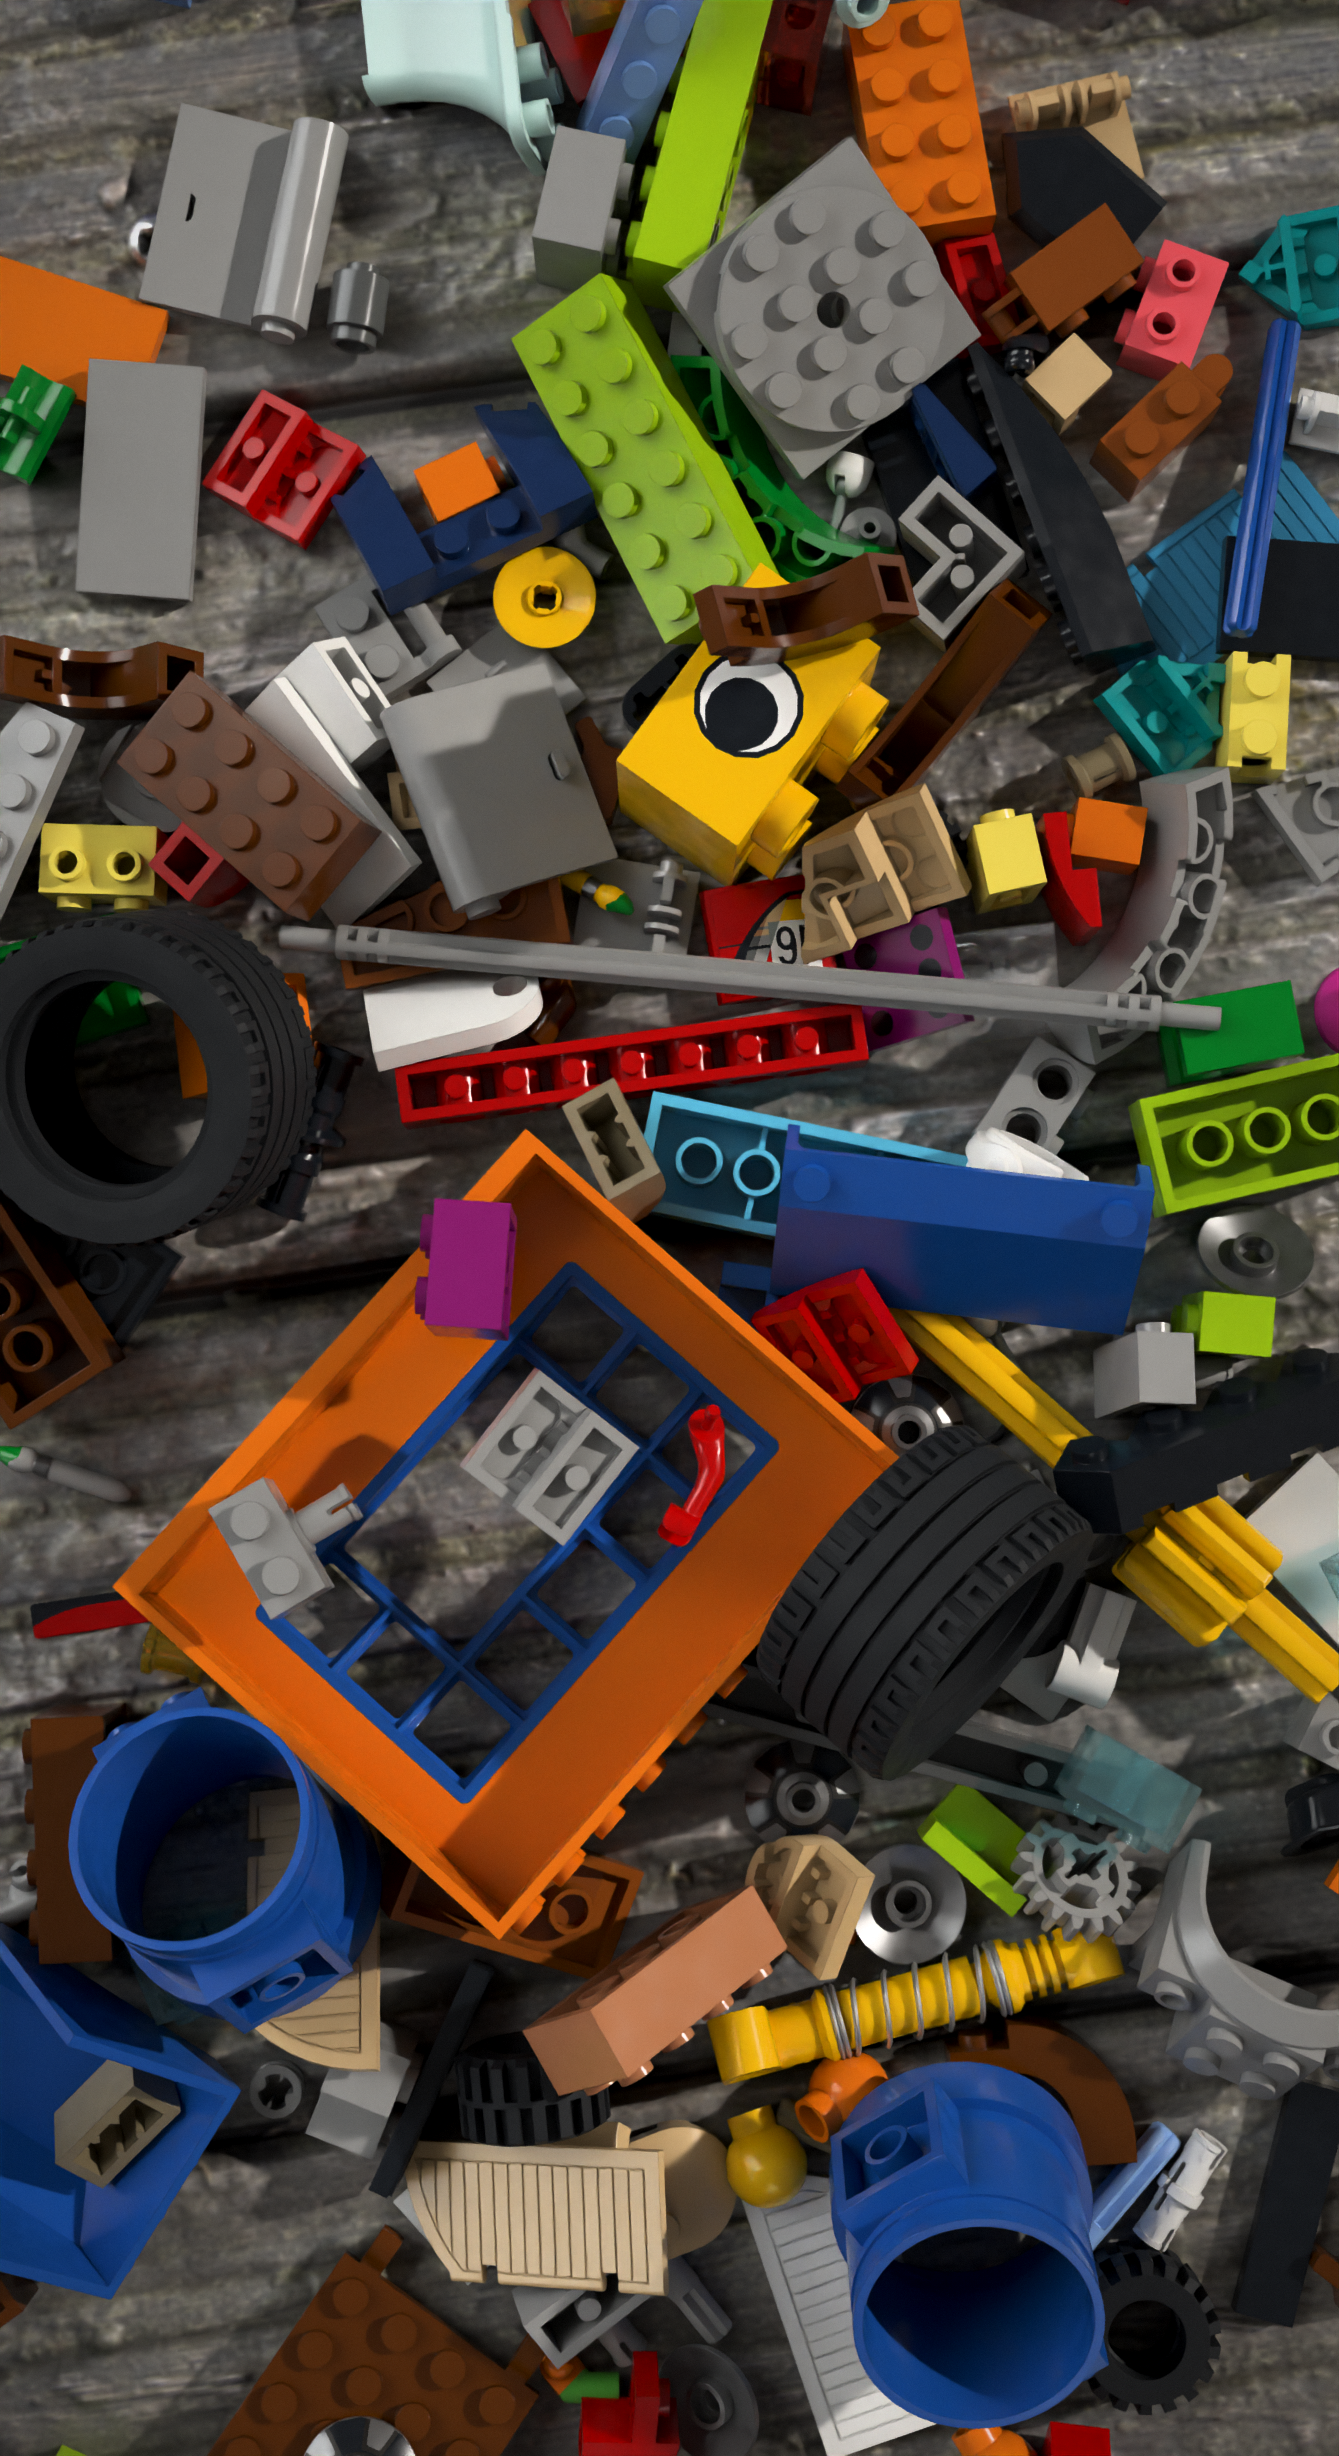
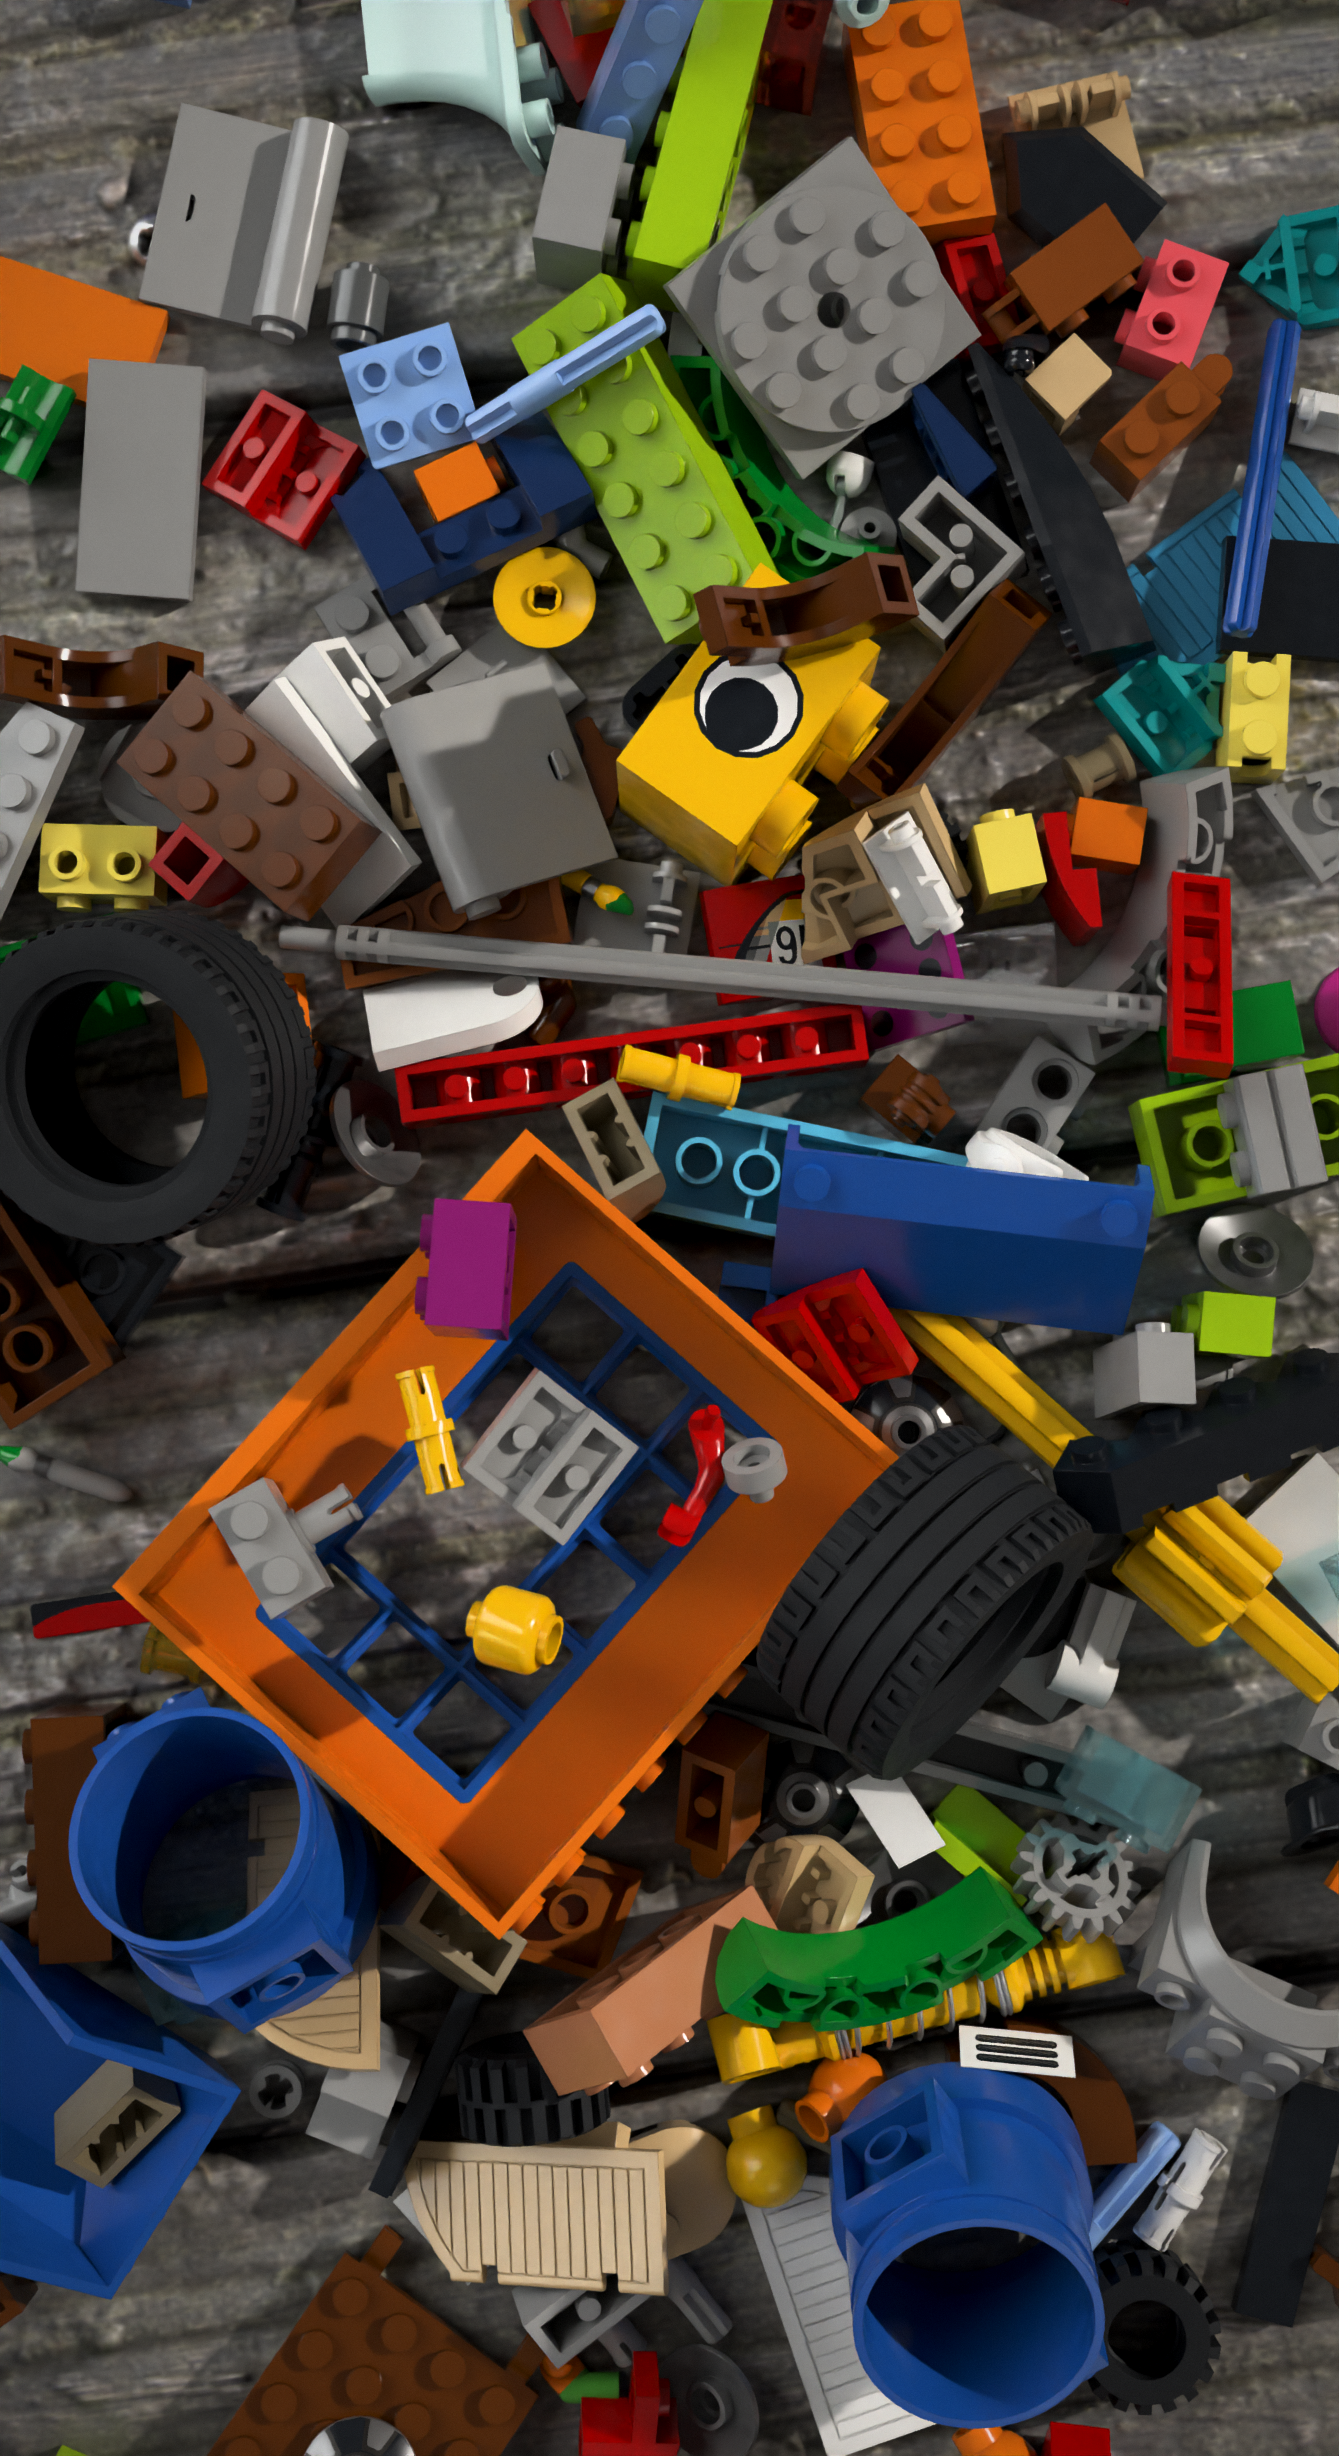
(372, 1135): none -> flat silver dish
(409, 395): none -> light blue bracket
(429, 1429): none -> yellow pin
(450, 1937): none -> dark tan brick
(515, 1630): none -> yellow head
(565, 374): none -> light blue axle
(678, 1077): none -> yellow pin
(720, 1791): none -> dark orange brick
(755, 1468): none -> light grey tile
(873, 1970): none -> green brick
(896, 1818): none -> white sticker
(907, 1102): none -> reddish brown brick
(913, 879): none -> white hinge
(1016, 2051): none -> white sticker
(1199, 975): none -> red hinge
(1272, 1131): none -> light grey brick

